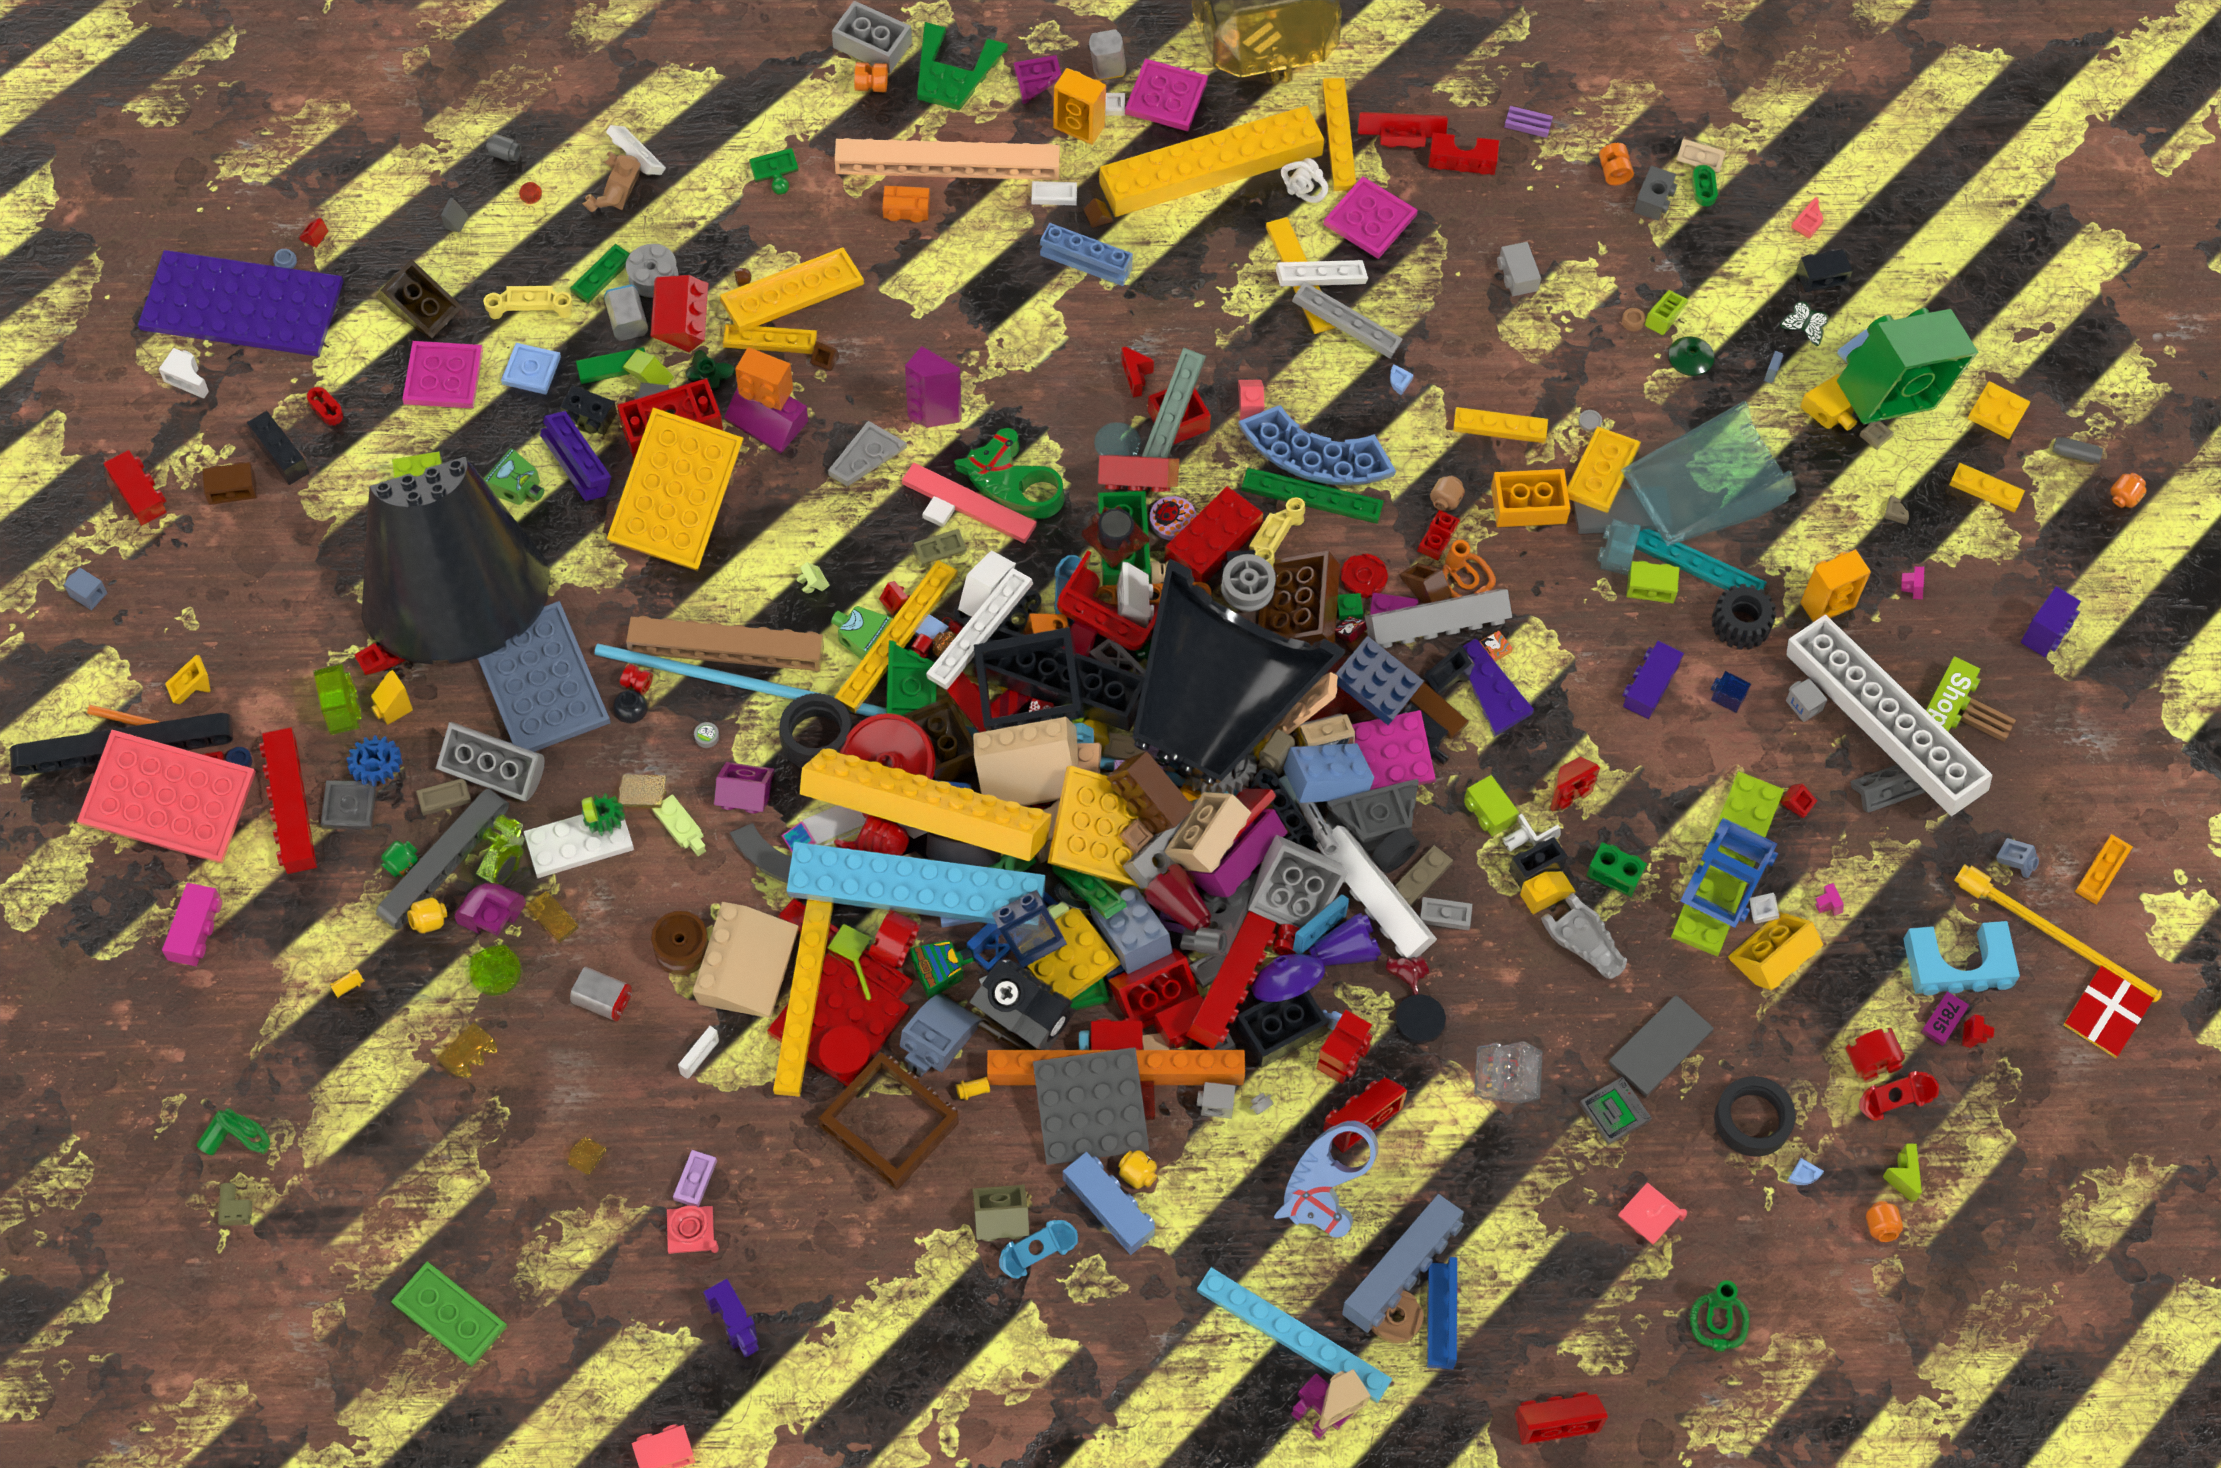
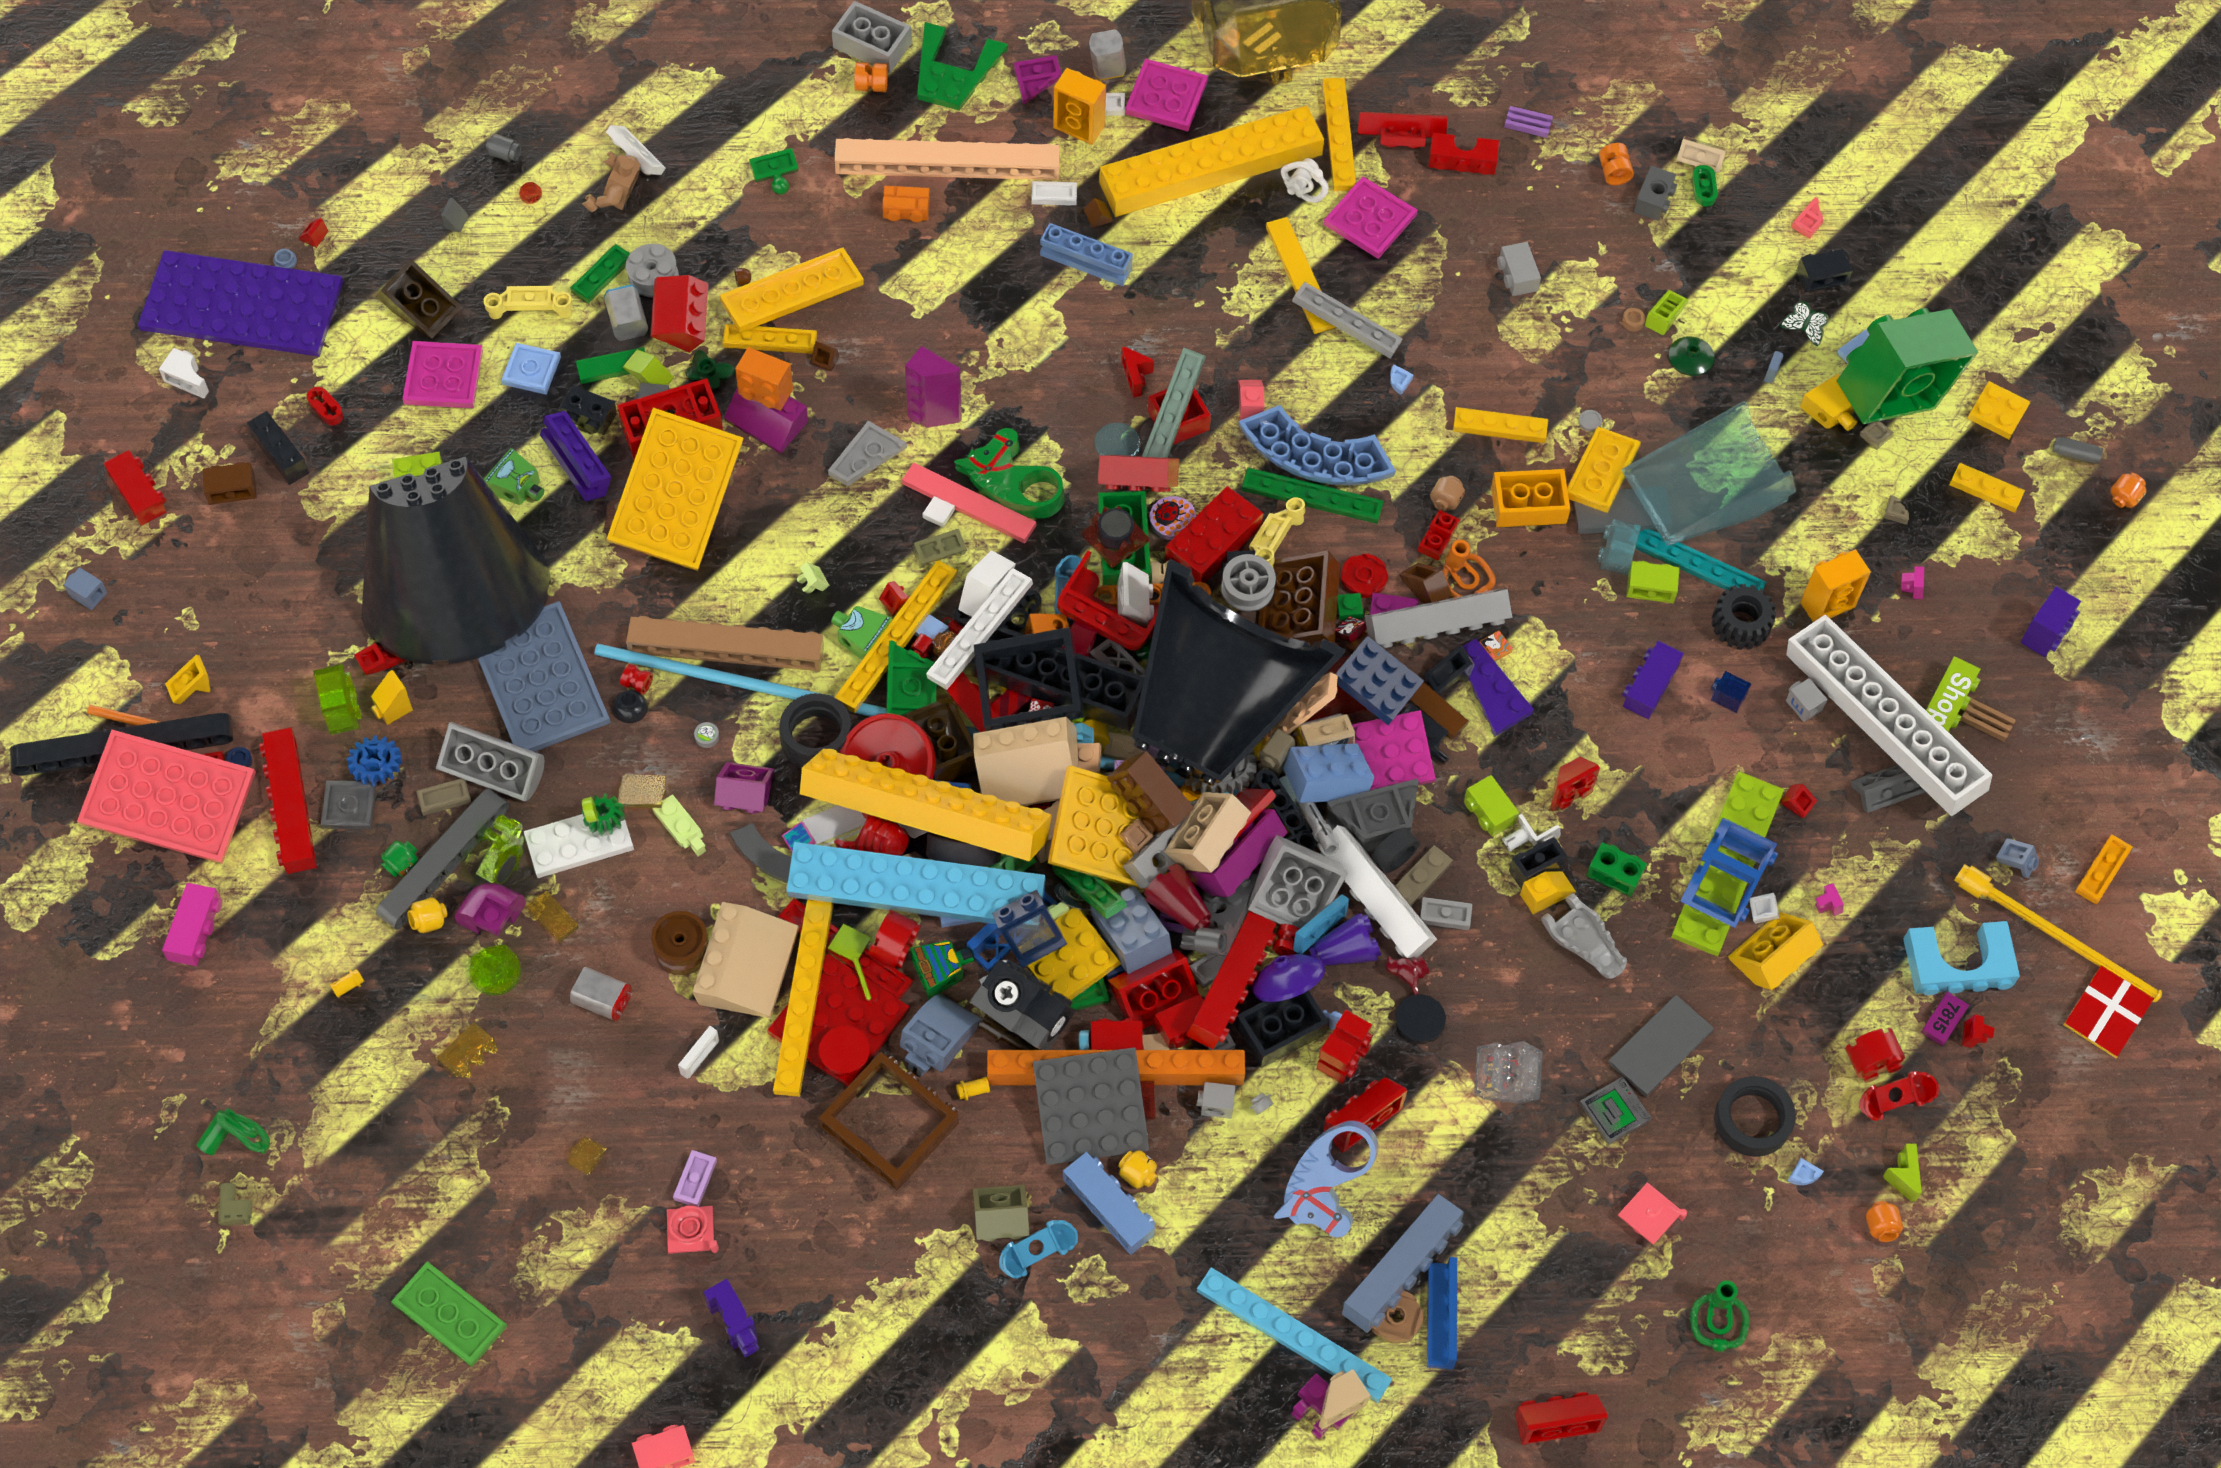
(1321, 273): white plate -> none

